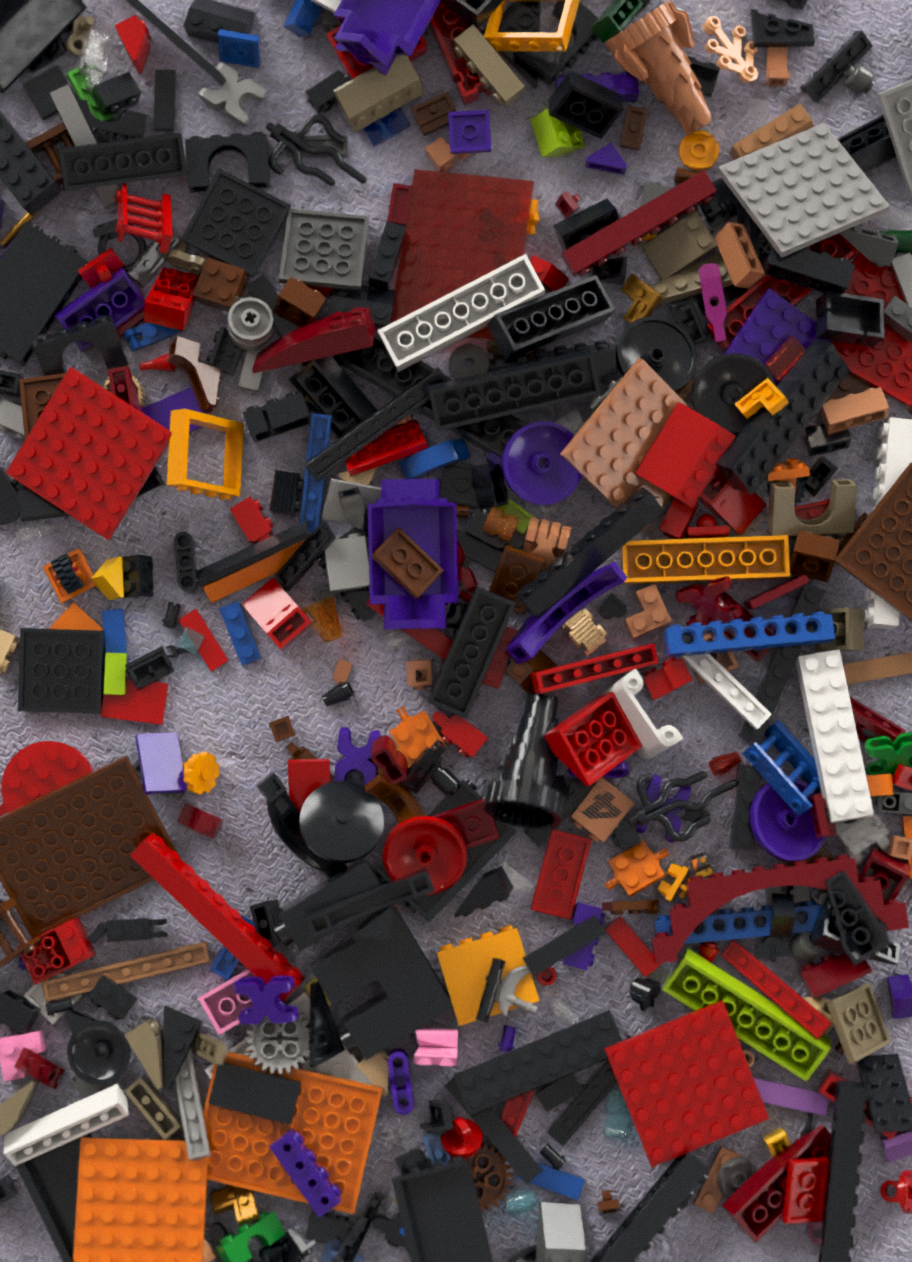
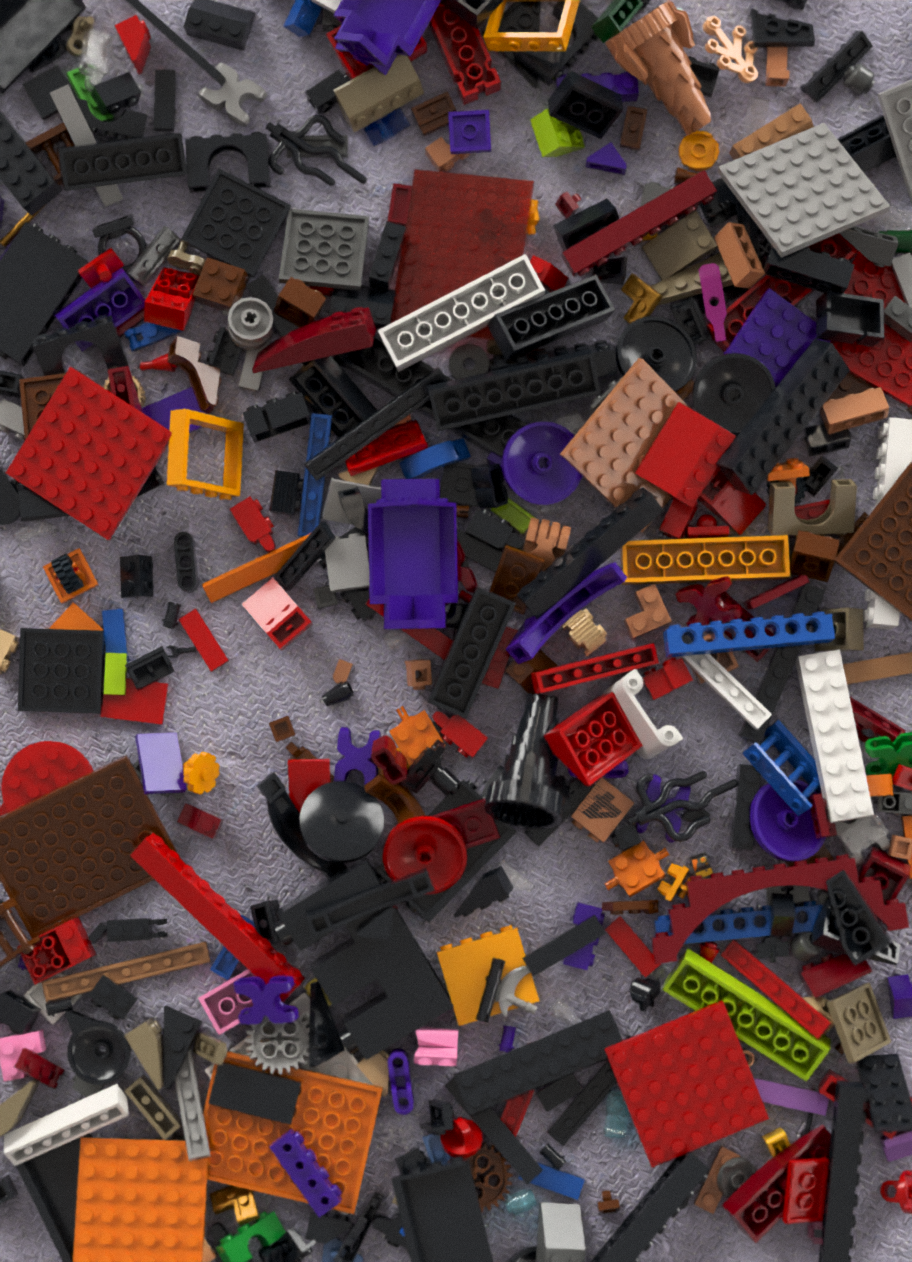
(110, 578): yellow slope -> none
(161, 215): red fence -> none
(190, 640): clear light blue tile -> none
(239, 48): blue tile -> none
(240, 633): blue plate -> none
(253, 554): black tile -> none
(325, 619): clear orange wing -> none
(407, 563): reddish brown tile -> none
(489, 66): dark tan brick -> none
(501, 524): clear orange wheel -> none
(547, 976): red tile -> none
(560, 874): red tile -> none
(613, 607): black tile -> none
(722, 764): clear red cone -> none
(764, 395): light orange plate -> none
(785, 358): clear red tile -> none

